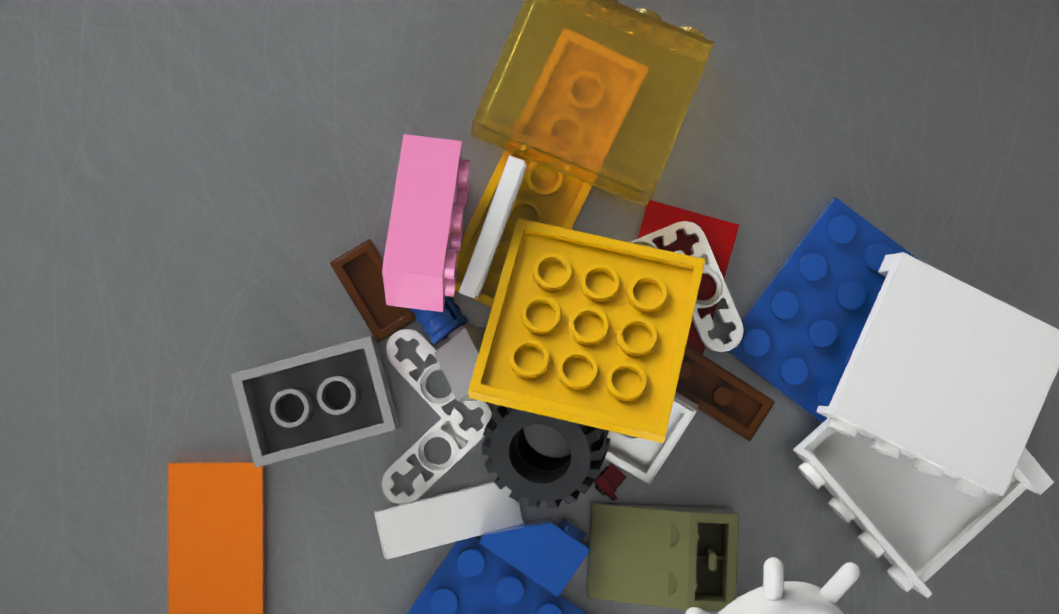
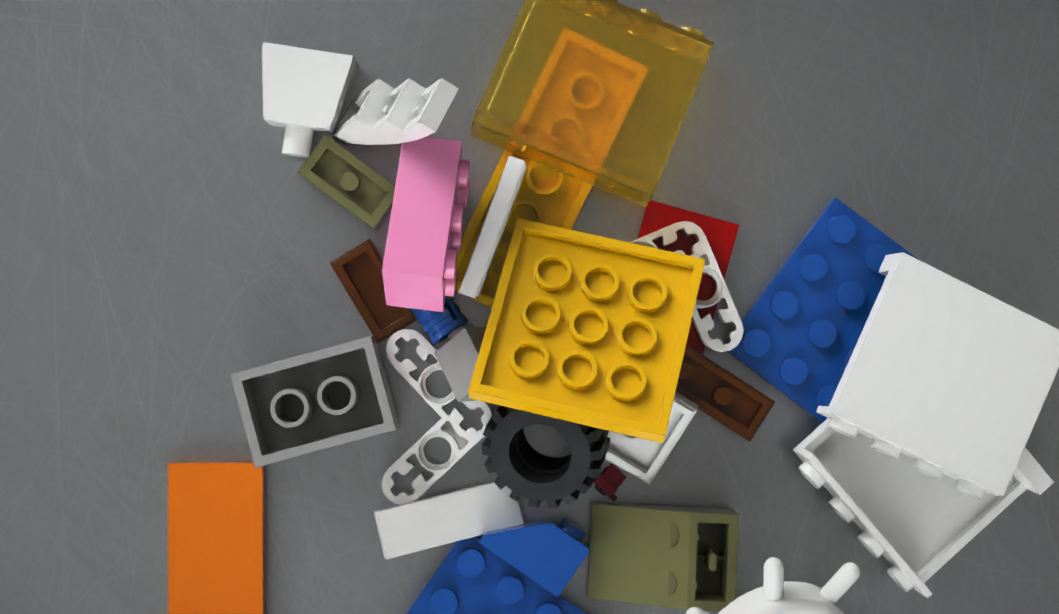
(304, 92): none -> white torso
(349, 181): none -> olive plate
(395, 114): none -> white slope

